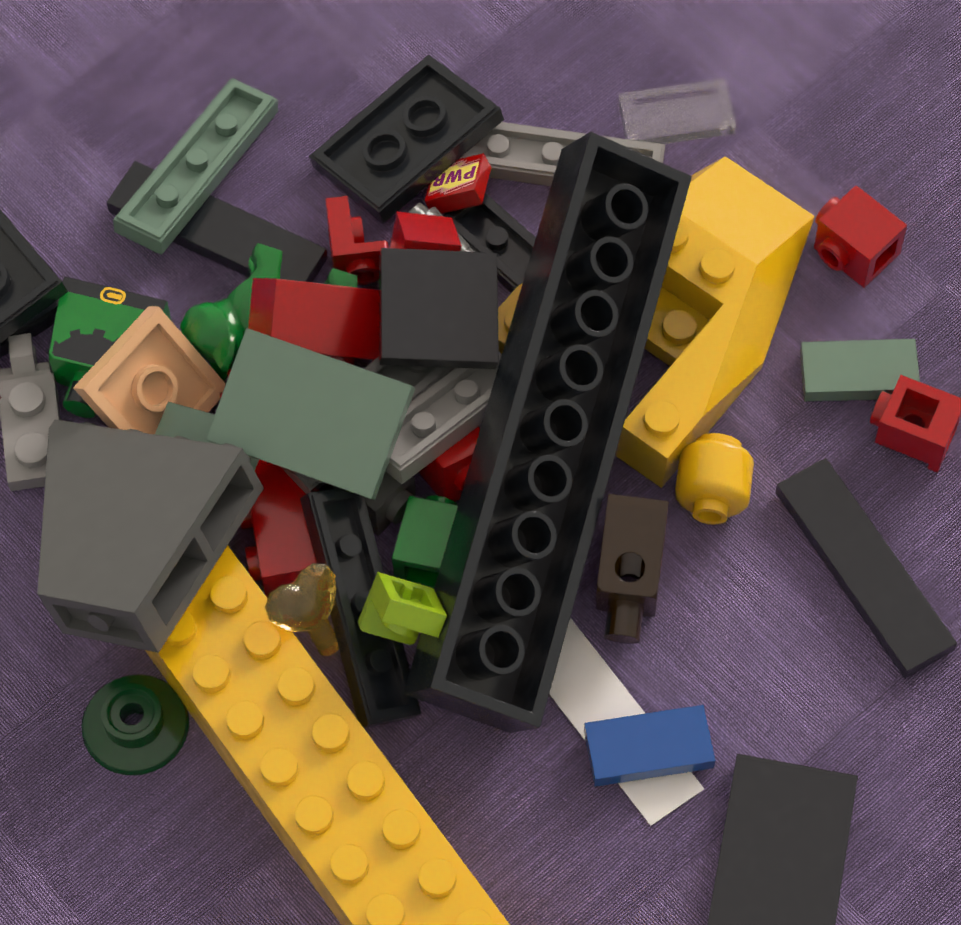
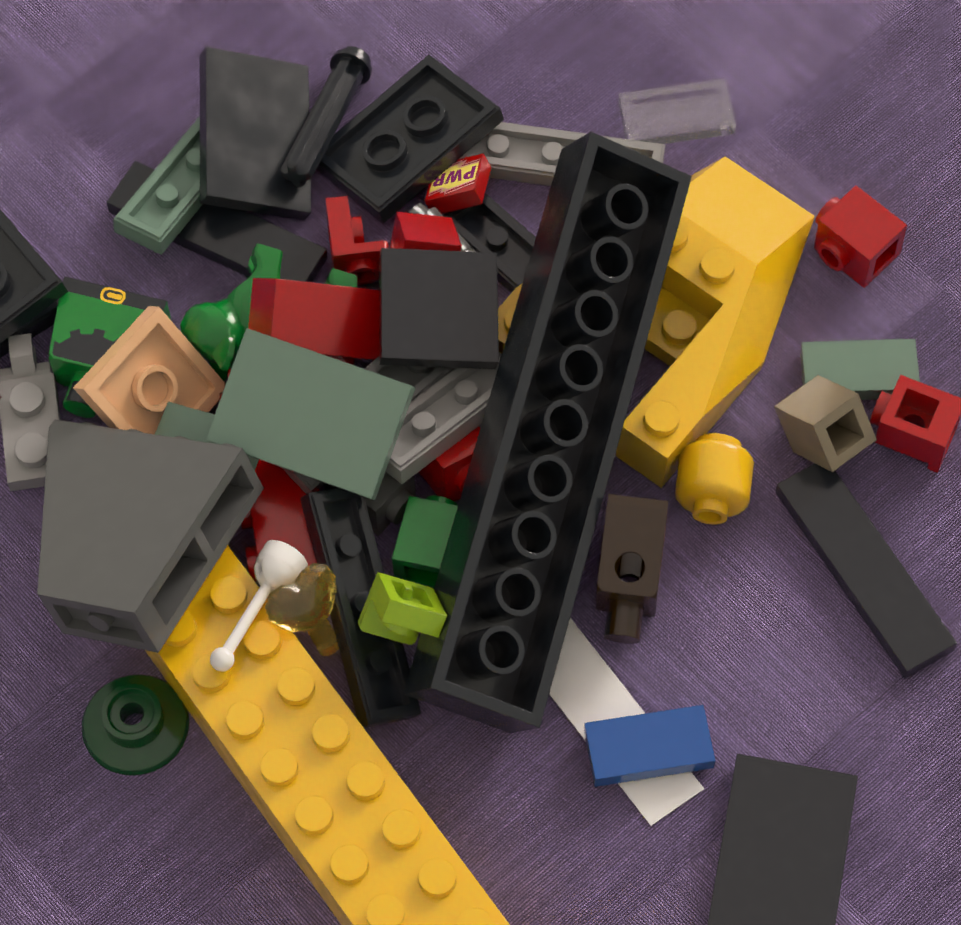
(247, 128): none -> black tile
(275, 566): none -> white hinge
(349, 70): none -> black axle
(825, 423): none -> dark tan brick

